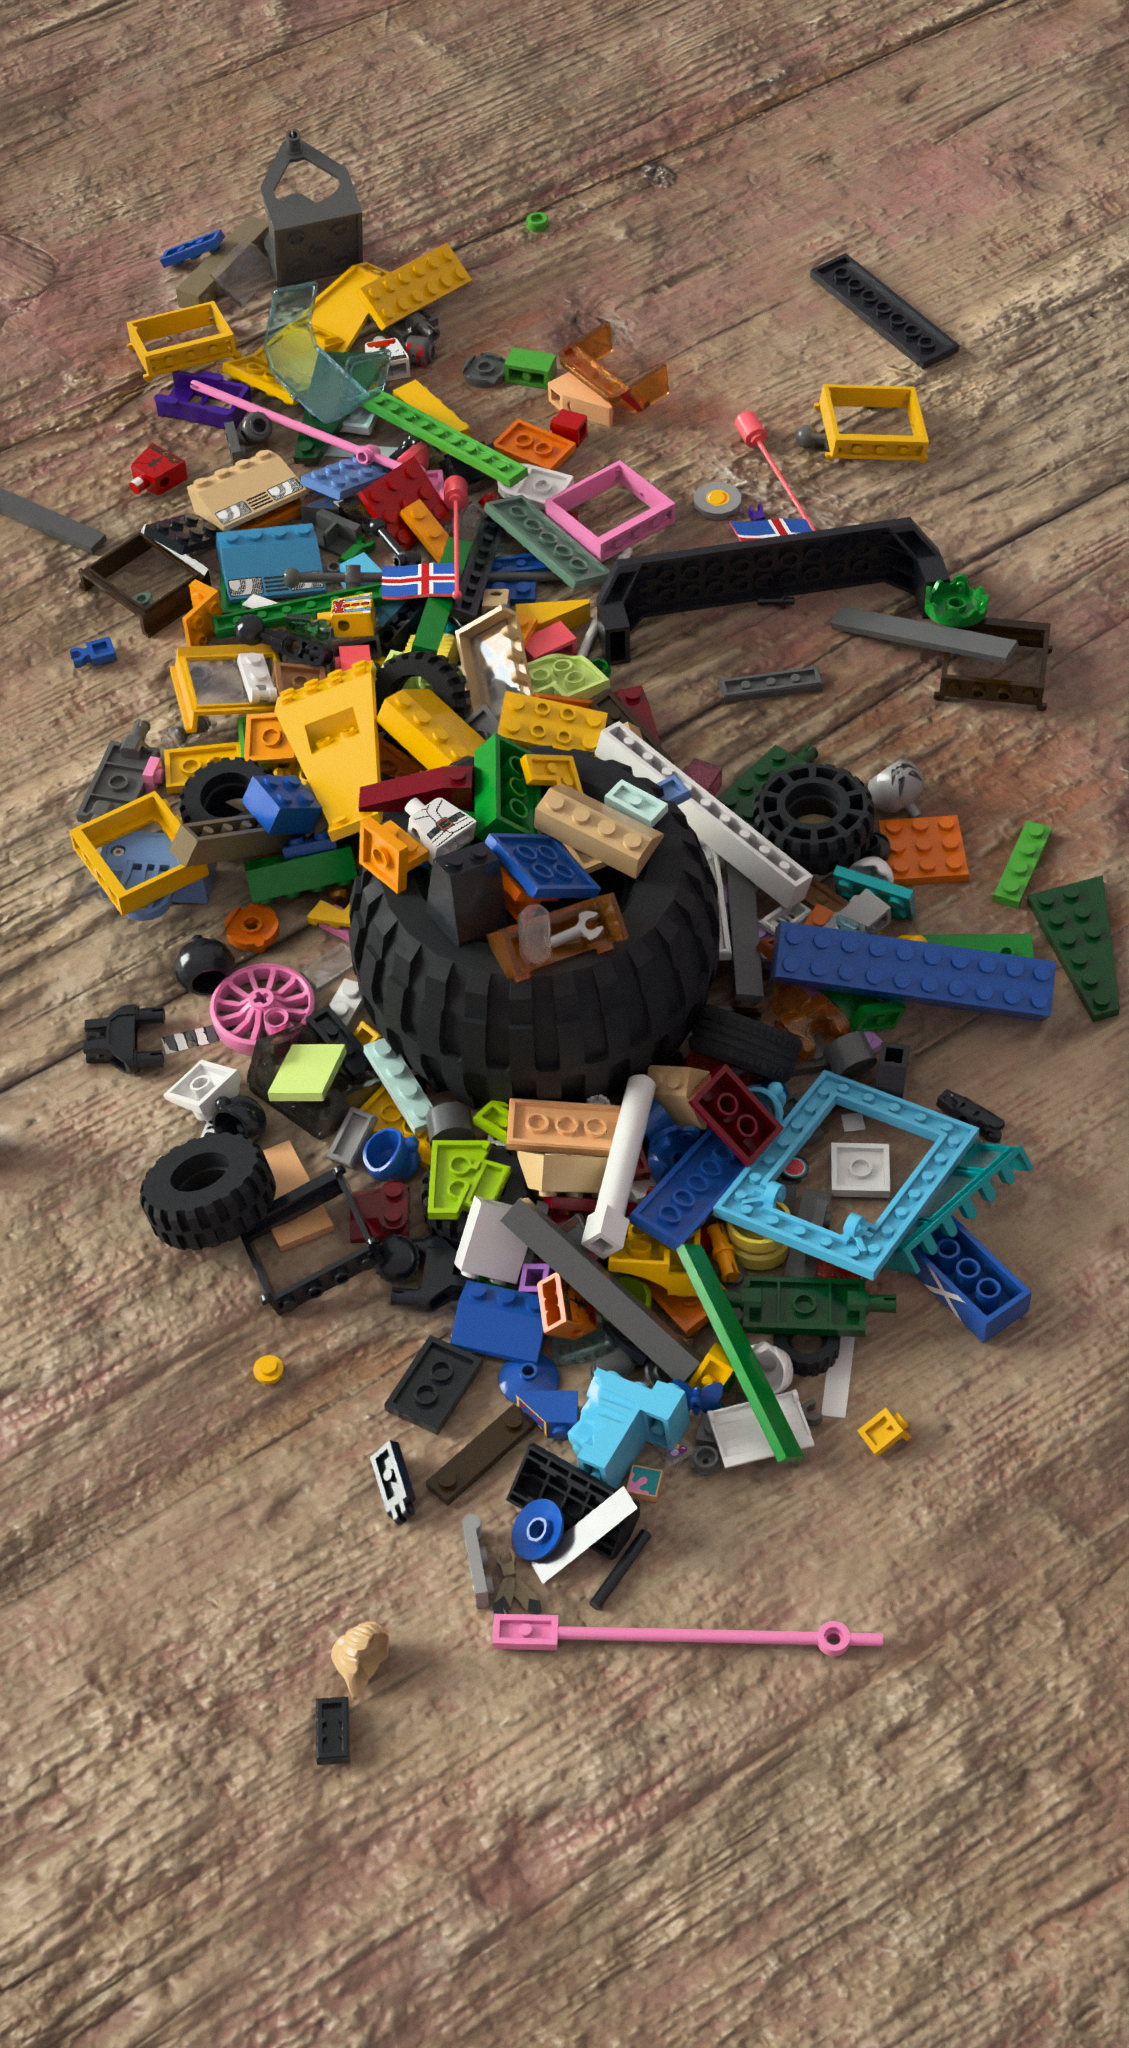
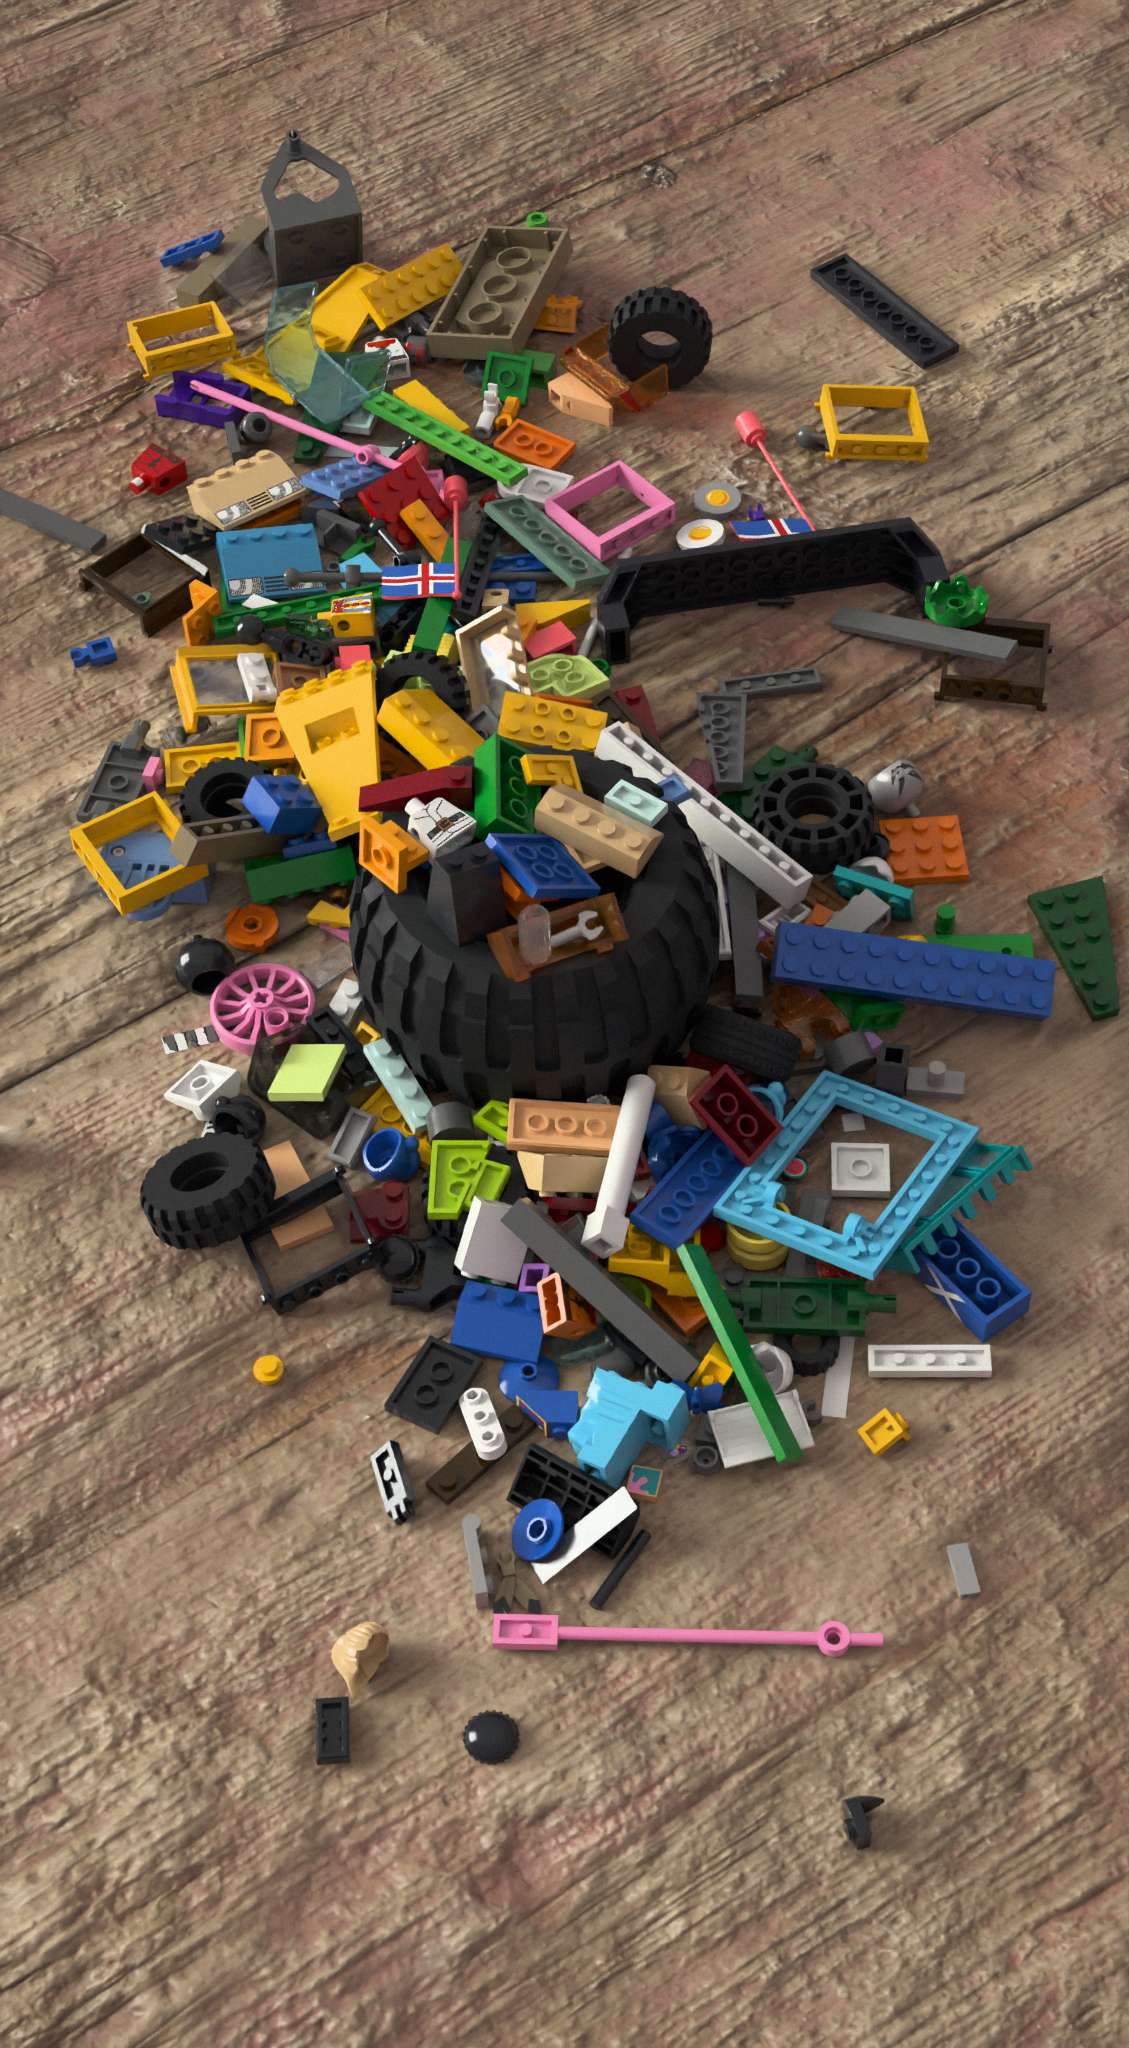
(116, 1039): black connector -> none
(483, 1424): none -> white plate
(491, 411): none -> white bar
(491, 1737): none -> black hat
(499, 292): none -> dark tan piece
(508, 412): none -> light orange bar
(510, 374): none -> green plate
(559, 314): none -> light orange bracket
(570, 426): red brick -> none
(664, 312): none -> black tyre
(700, 534): none -> white tile
(723, 1252): light orange pin -> none
(724, 734): none -> dark grey wing
(848, 924): clear light blue slope -> none
(855, 1821): none -> black plate
(929, 1361): none -> white plate
(935, 1082): none -> light grey tile
(945, 919): none -> green piece
(963, 1571): none -> light grey piece
(971, 1113): black hinge -> none
(1022, 864): bright green plate -> none

